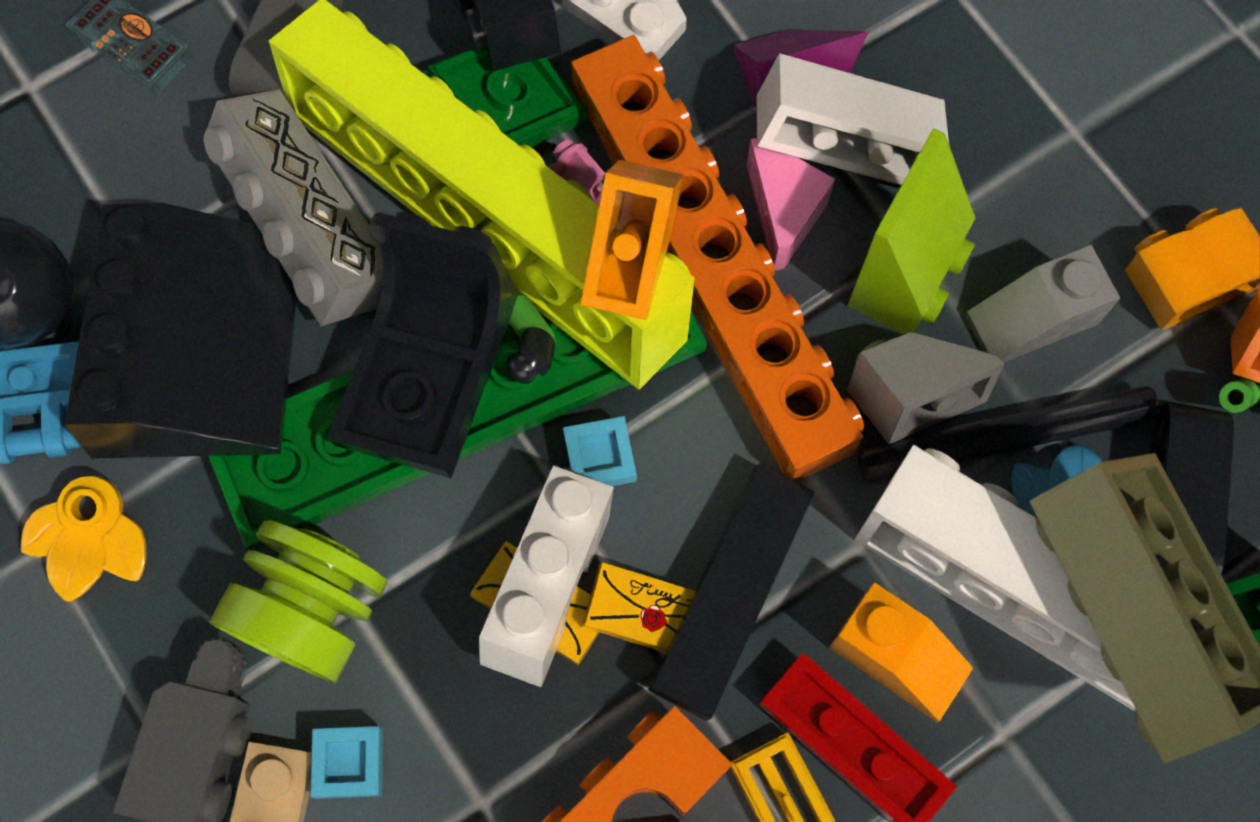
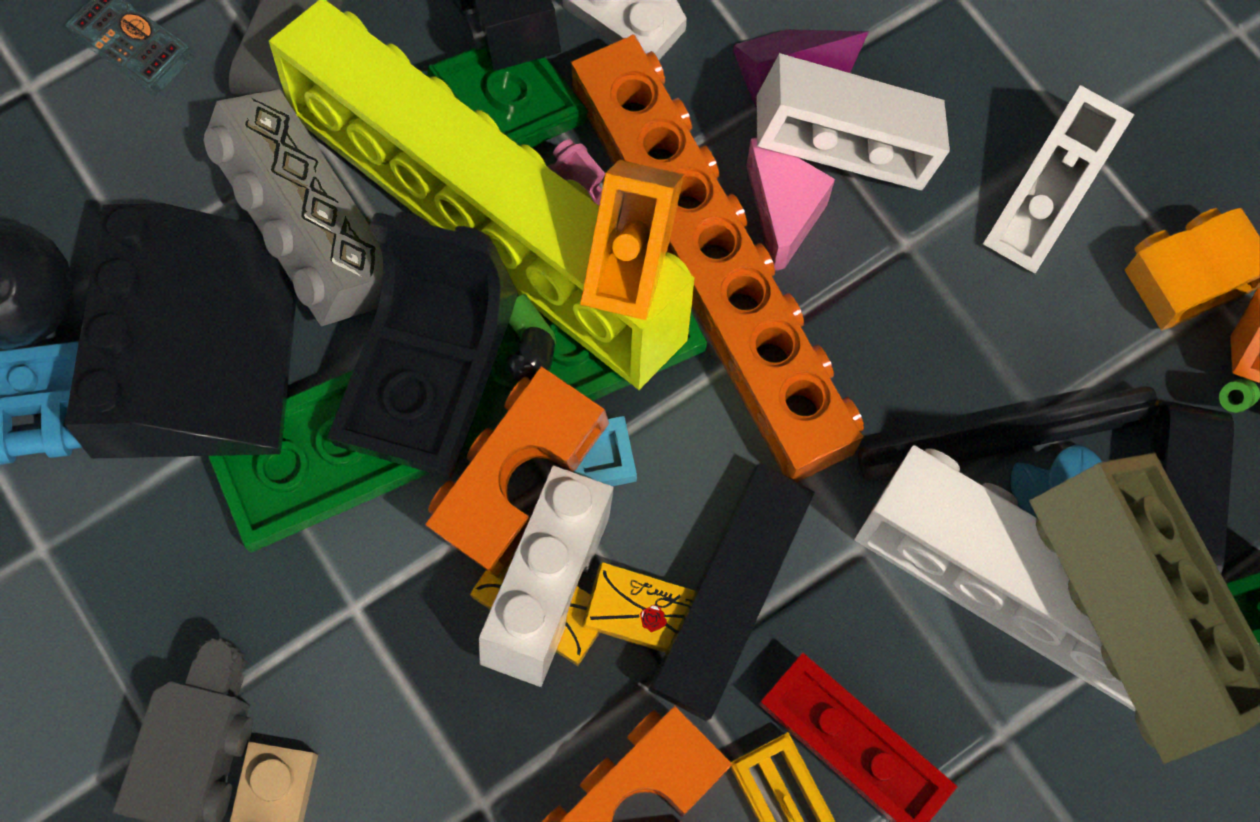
(84, 547): yellow plate -> none
(300, 600): lime wheel -> none
(347, 762): medium azure plate -> none
(542, 421): none -> orange arch
(902, 652): light orange slope -> none
(917, 243): lime slope -> none
(919, 382): light grey slope -> none
(1044, 305): light grey slope -> none
(1058, 179): none -> white slope

